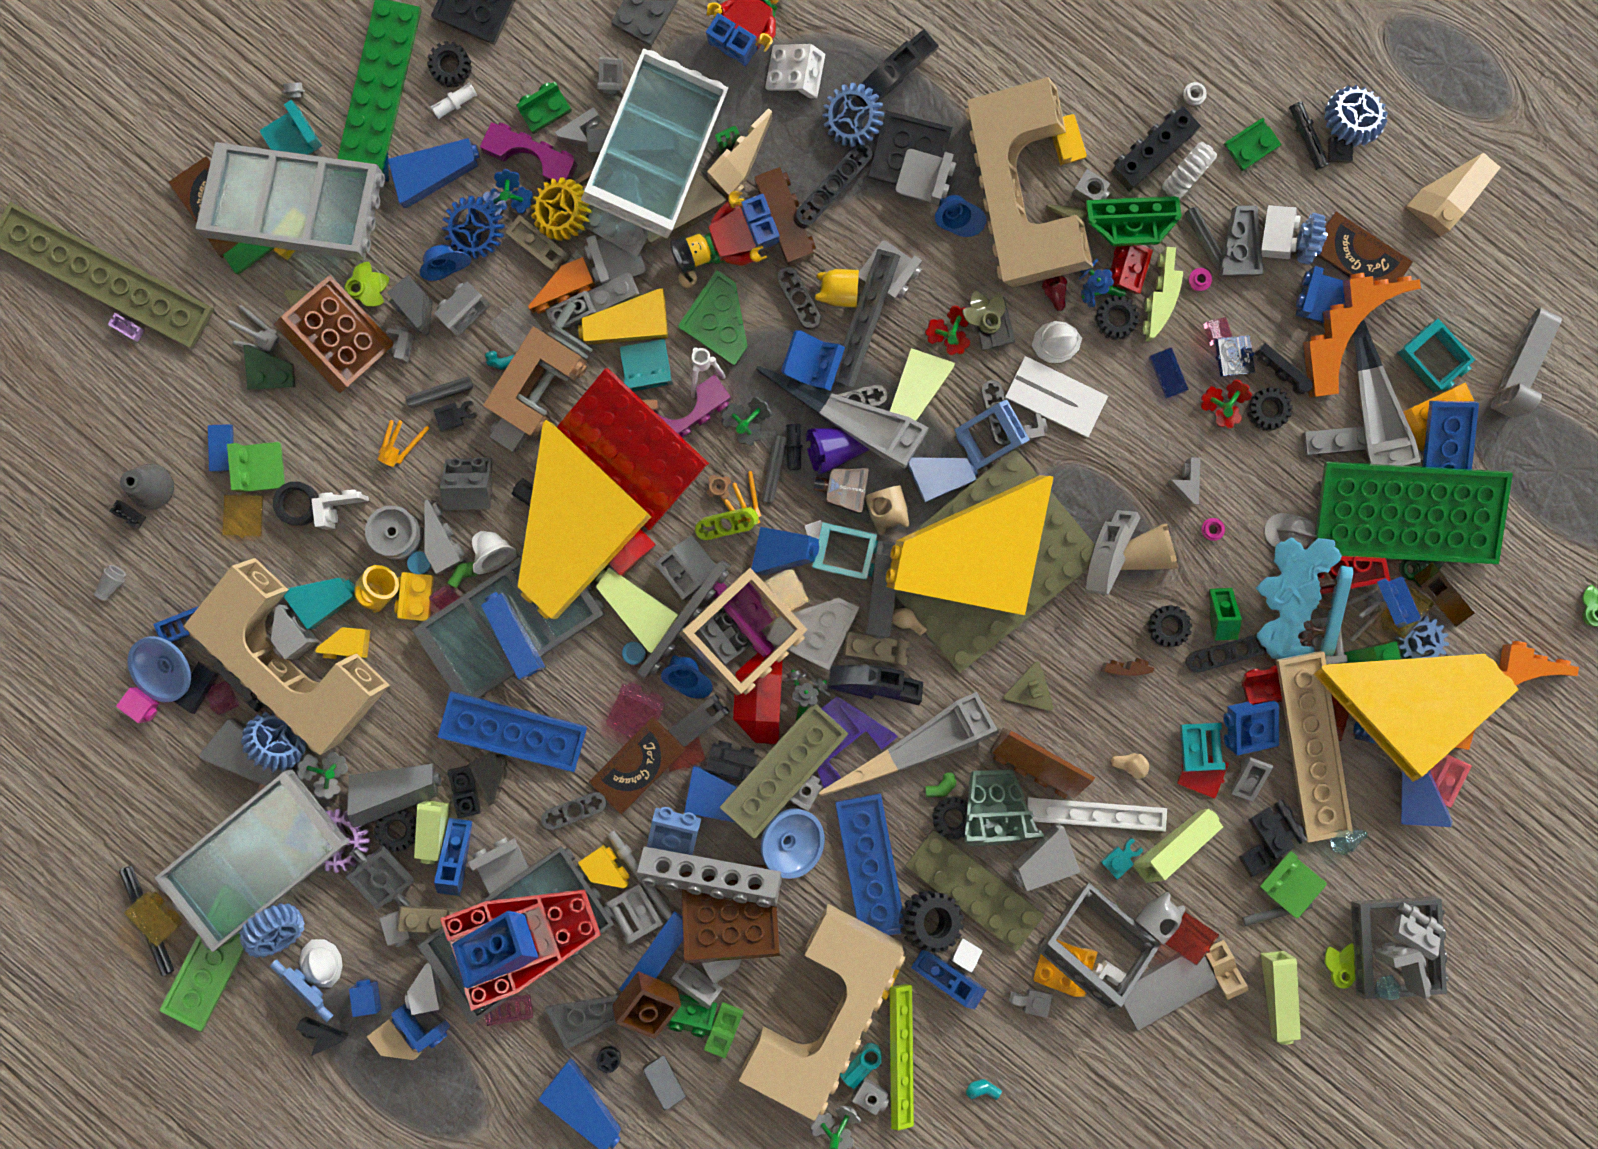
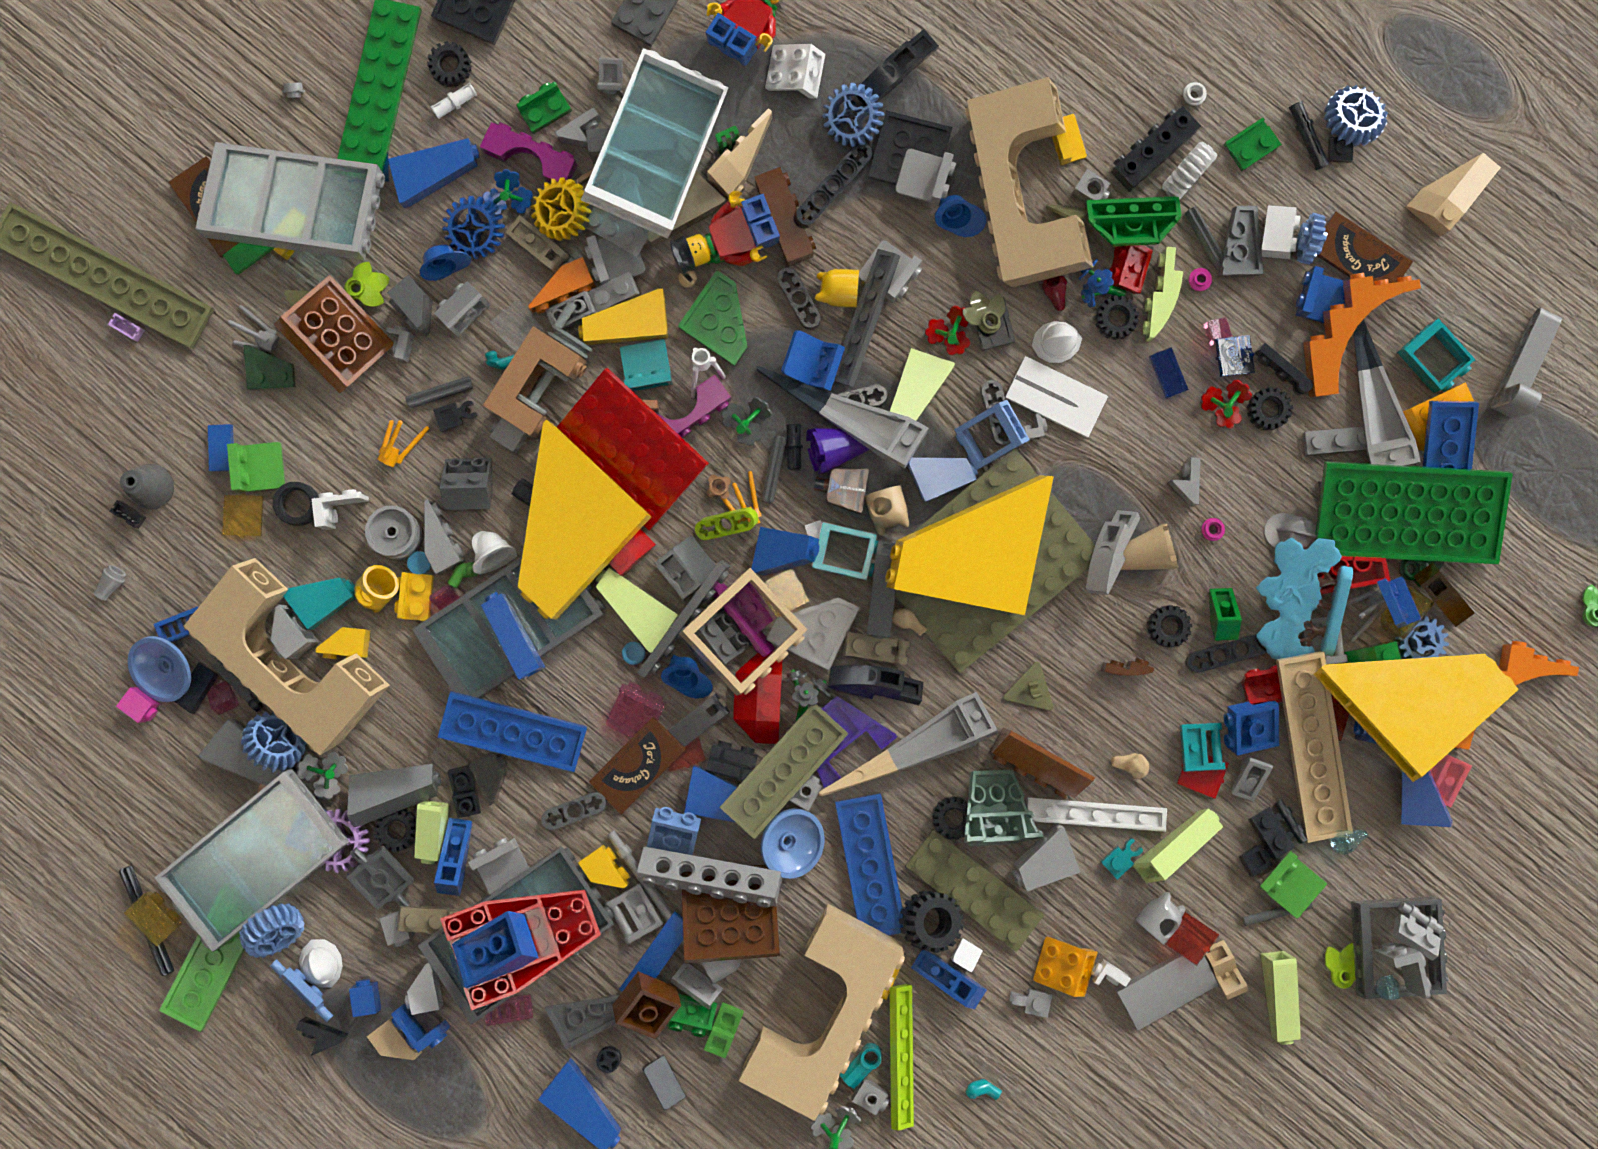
(291, 132): teal bracket -> none
(944, 788): bright green arm -> none
(1081, 974): dark grey window -> none

